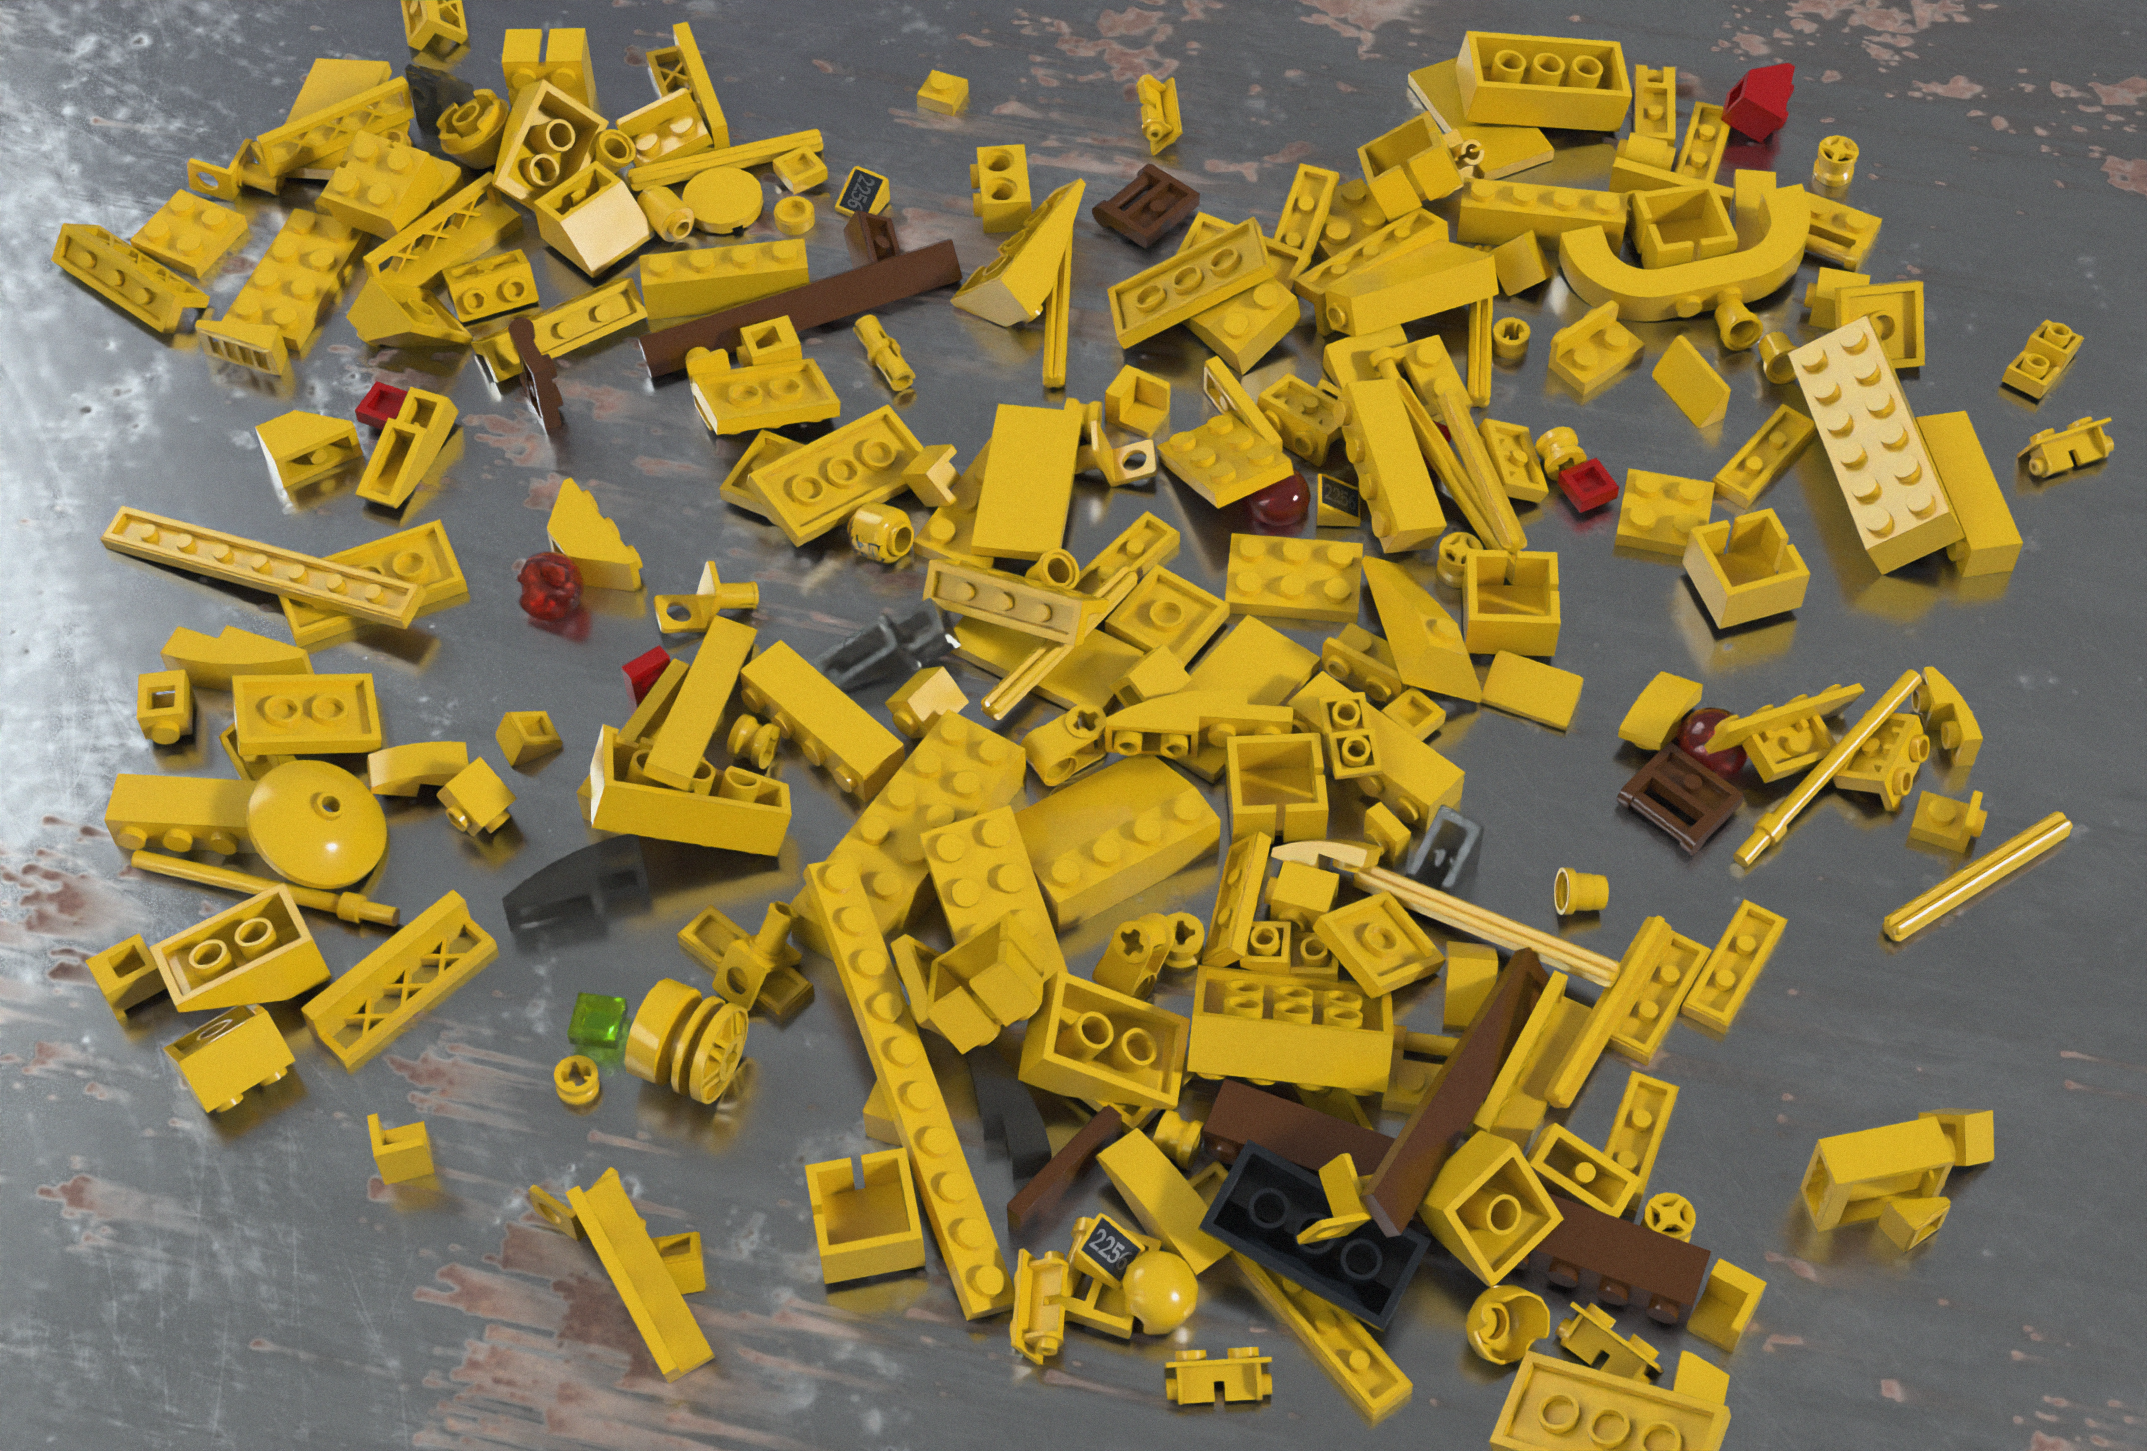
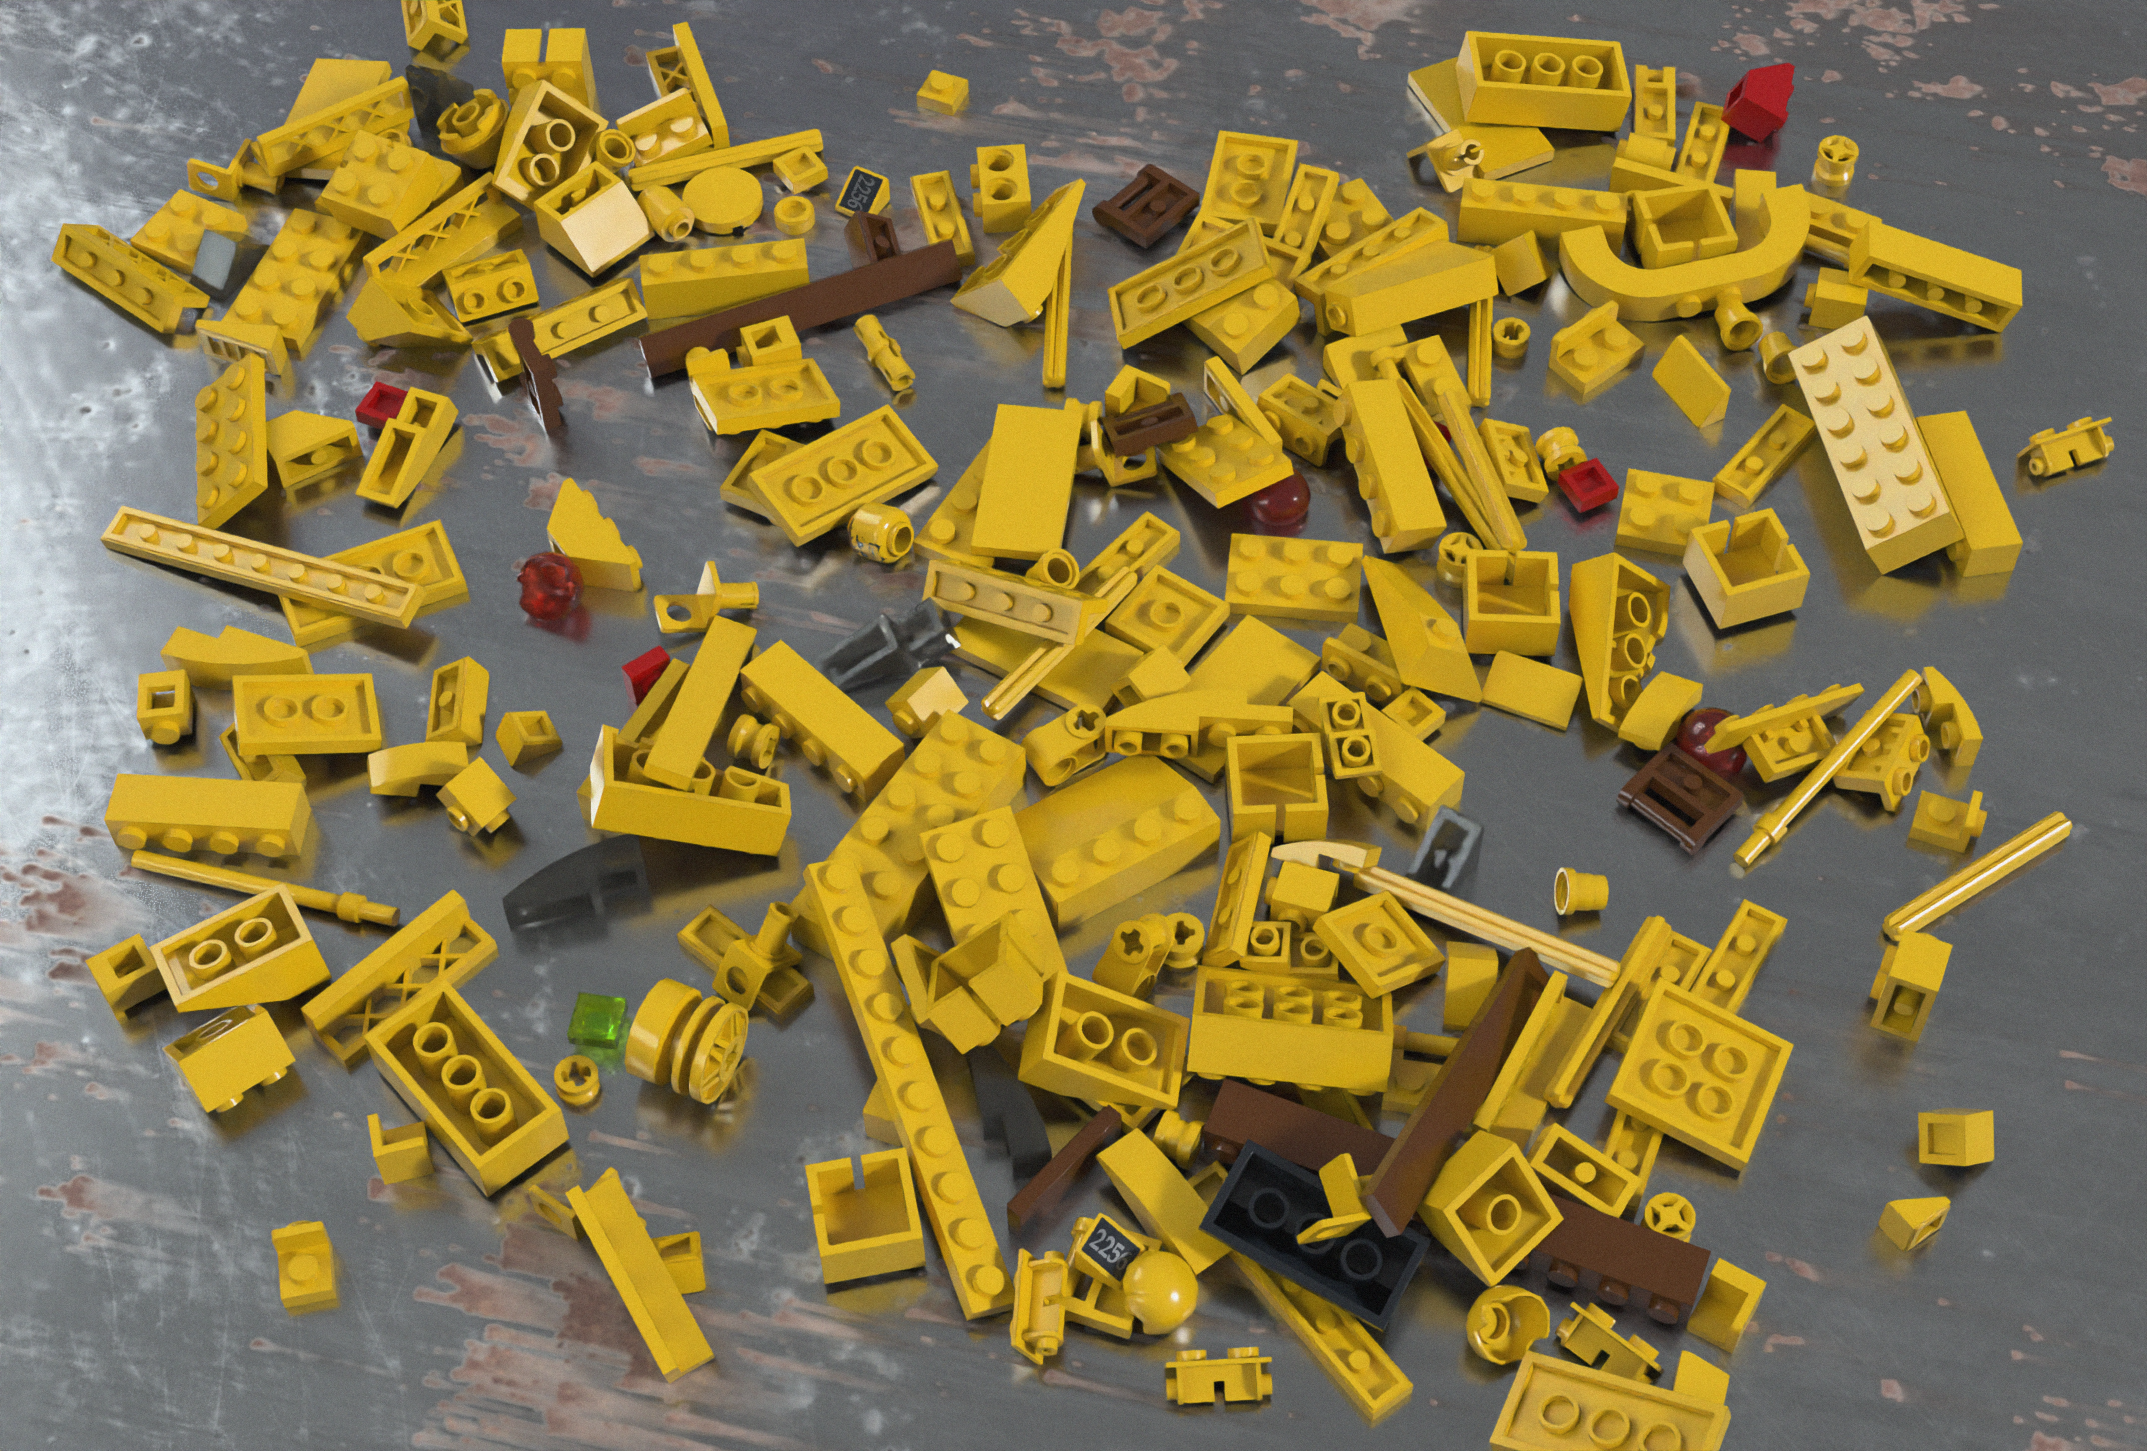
(225, 262): none -> clear smoke slope
(231, 442): none -> yellow plate
(304, 1263): none -> yellow bracket
(305, 839): yellow dish -> none
(458, 703): none -> yellow slope
(467, 1087): none -> yellow brick
(933, 475): yellow panel -> none
(942, 213): none -> yellow tile
(1149, 426): none -> reddish brown plate
(1159, 112): yellow hinge -> none
(1249, 178): none -> yellow plate
(1336, 502): slope -> none
(1386, 831): yellow plate -> none
(1409, 166): yellow piece -> none
(1615, 623): none -> yellow wedge
(1699, 1074): none -> yellow plate
(1864, 1170): yellow window -> none
(1895, 313): yellow plate -> none
(1908, 983): none -> yellow brick
(1935, 276): none -> yellow brick
(2043, 358): yellow slope -> none

